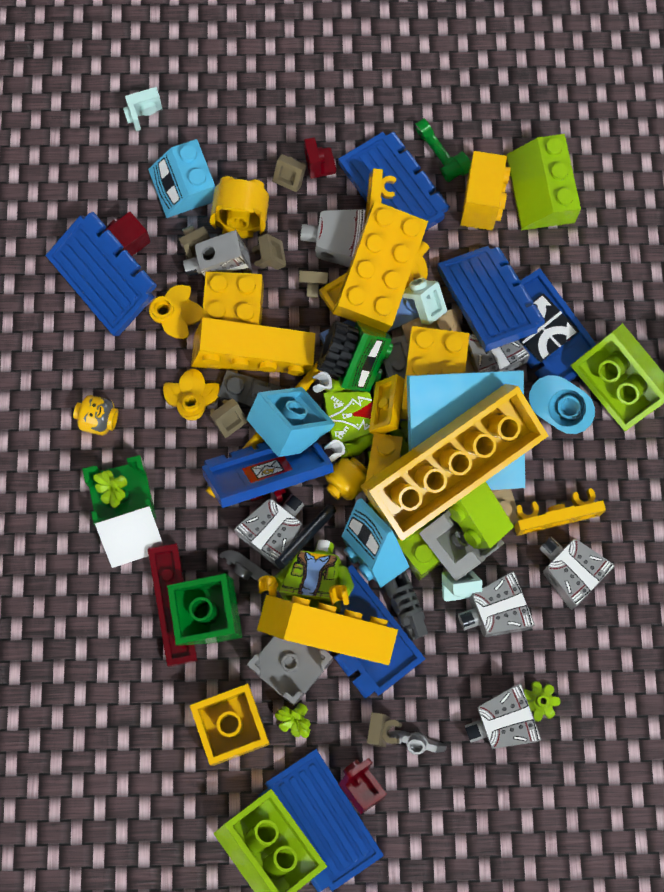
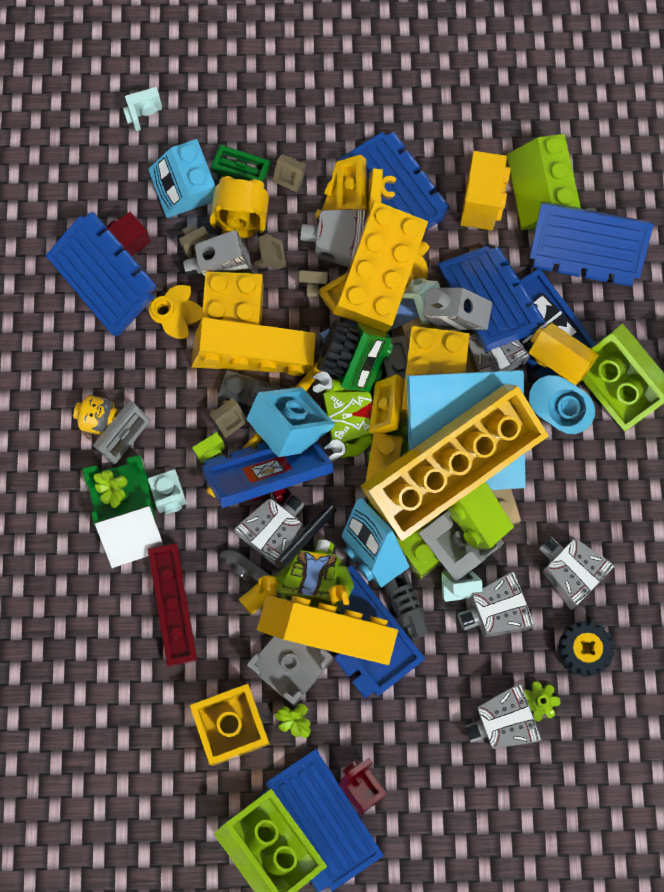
(119, 430): none -> light grey tile
(167, 492): none -> light aqua bracket
(191, 390): yellow plate -> none
(204, 610): green slope -> none
(209, 448): none -> lime plate
(225, 171): none -> green tile
(253, 599): none -> yellow hinge
(318, 159): dark red bracket -> none
(346, 478): yellow head -> none
(347, 187): none -> yellow wing
(379, 730): dark tan tile -> none
(418, 742): flat silver piece -> none
(446, 309): none -> light grey torso
(452, 166): green brick -> none
(558, 514): yellow plate -> none
(562, 353): none -> yellow brick
(578, 656): none -> black wheel
(590, 241): none -> blue hinge

